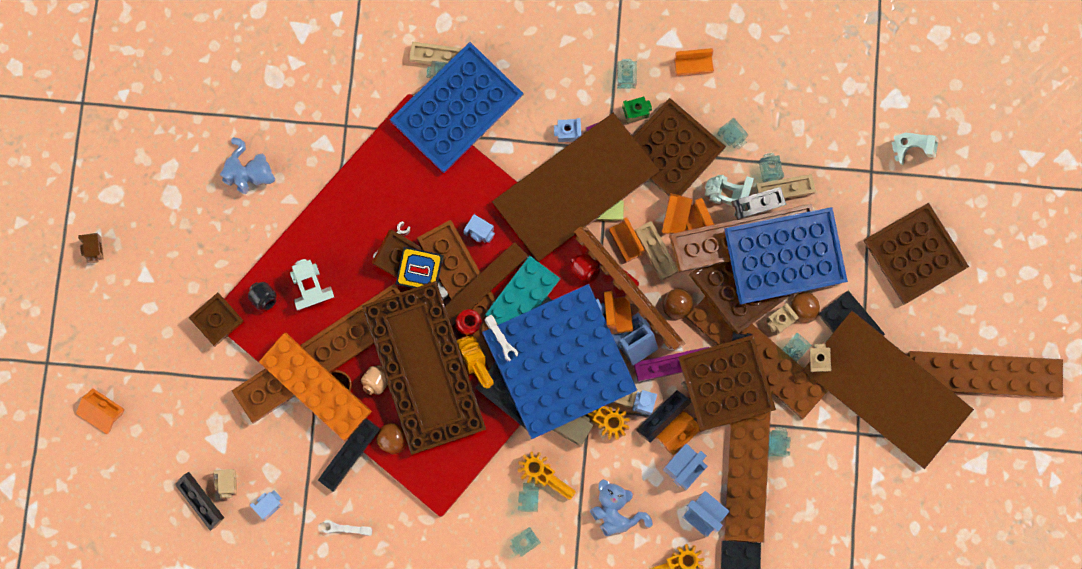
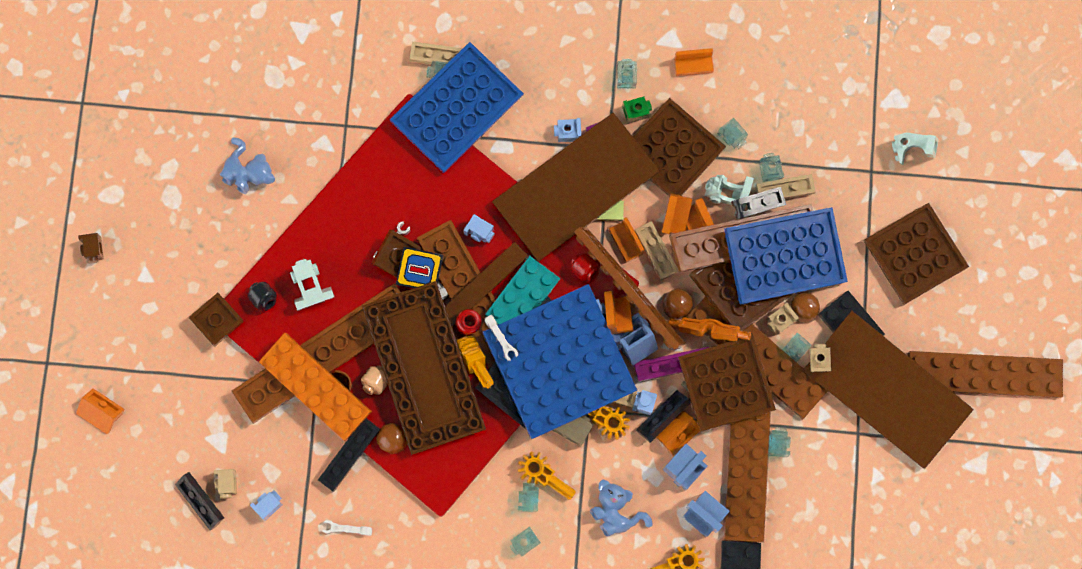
(718, 331): none -> orange piece

